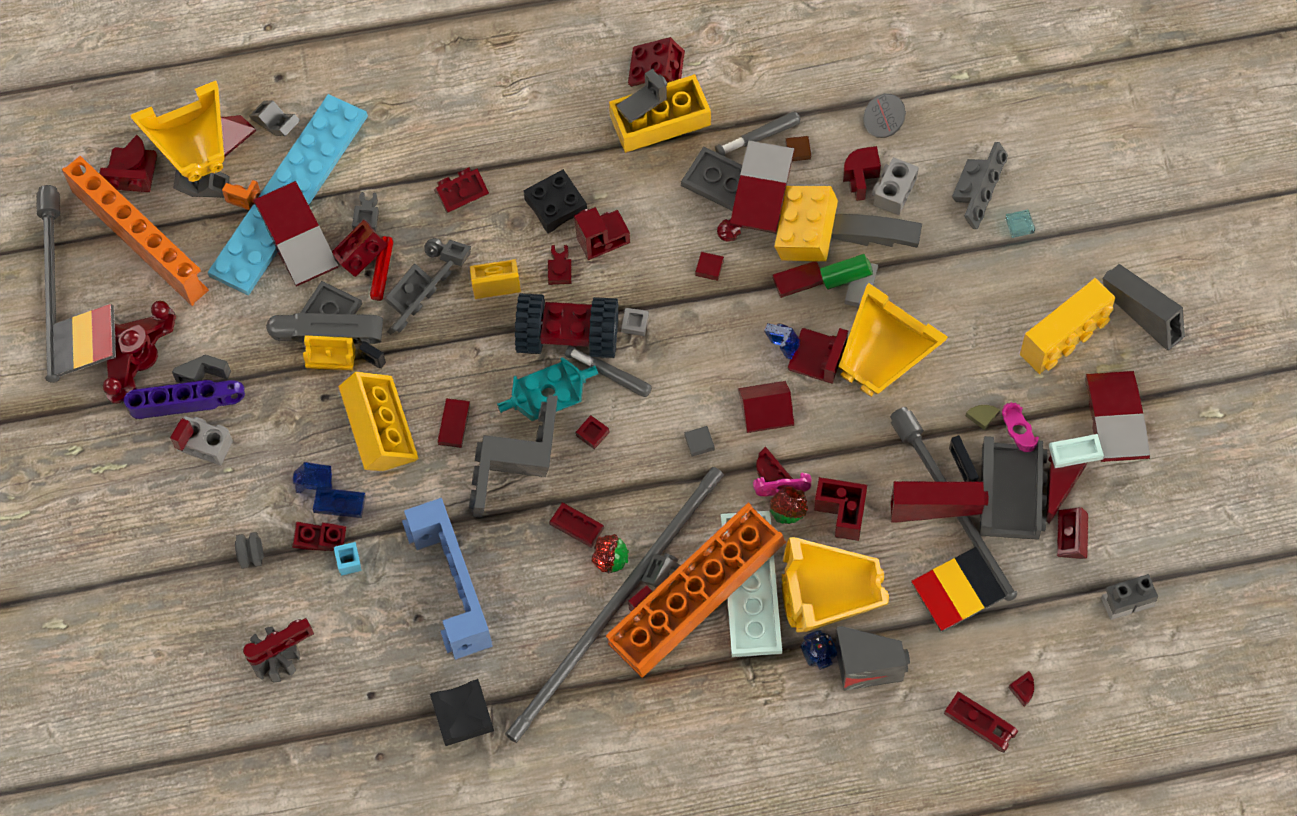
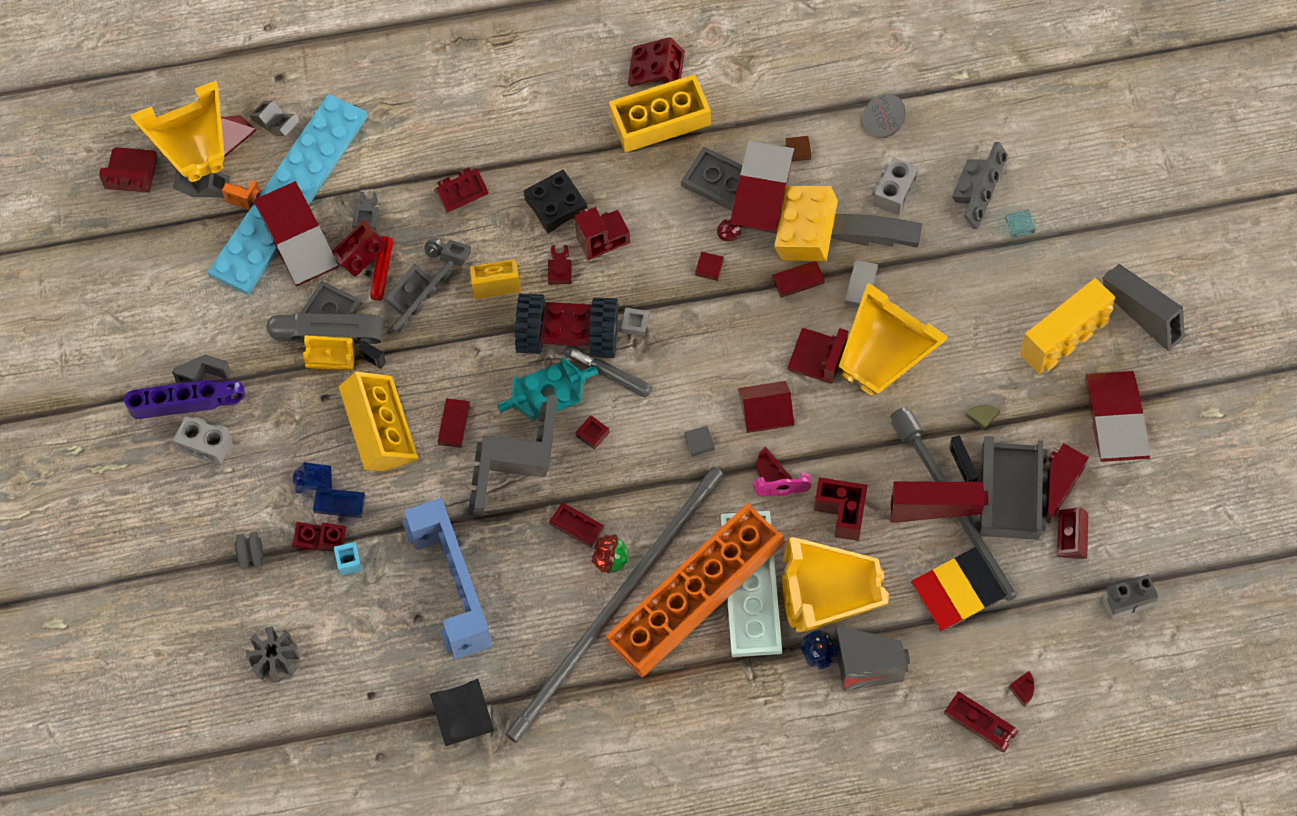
(80, 339): flag -> none
(131, 156): dark red tile -> none
(135, 230): orange tile -> none
(136, 350): dark red piece -> none
(181, 434): dark red tile -> none
(278, 642): dark red plate -> none
(639, 597): dark red tile -> none
(644, 99): dark grey bracket -> none
(659, 569): dark grey bracket -> none
(767, 130): dark grey piece -> none
(783, 336): clear blue bracket -> none
(788, 505): clear red piece -> none
(846, 271): green brick -> none
(861, 165): dark red brick -> none
(1013, 416): dark pink piece -> none
(1076, 451): light aqua tile -> none

